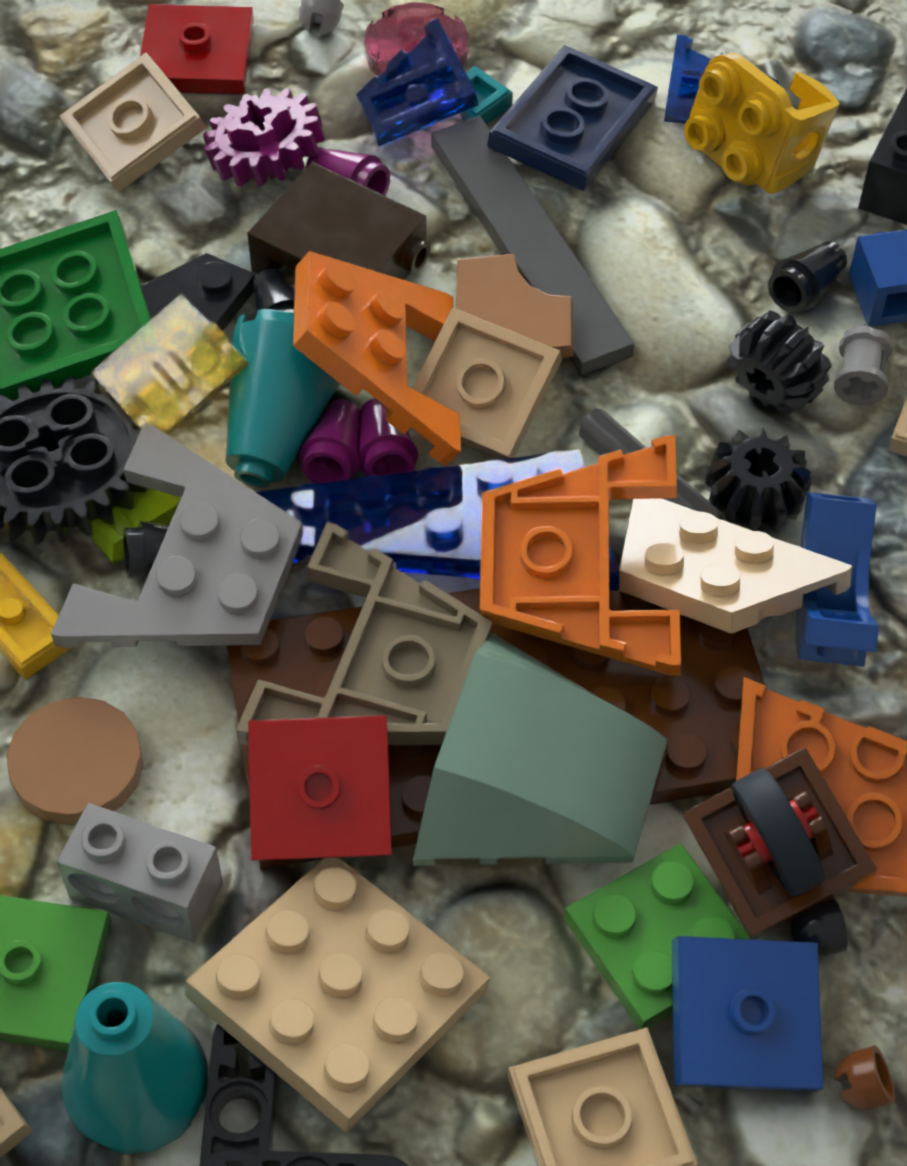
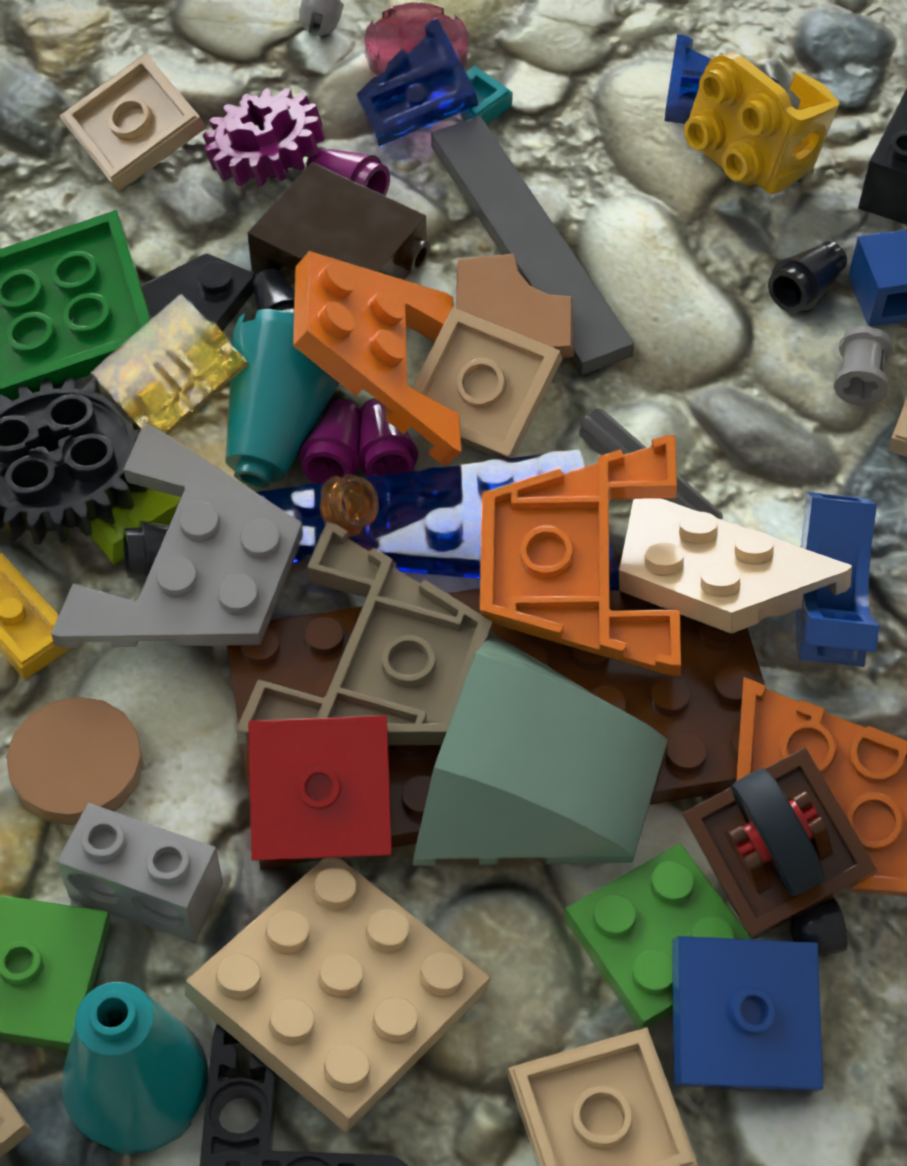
(200, 46): red plate -> none
(359, 498): none -> clear orange plate
(572, 117): dark blue tile -> none
(758, 480): black gear -> none
(779, 362): black gear -> none
(868, 1078): dark orange hinge -> none

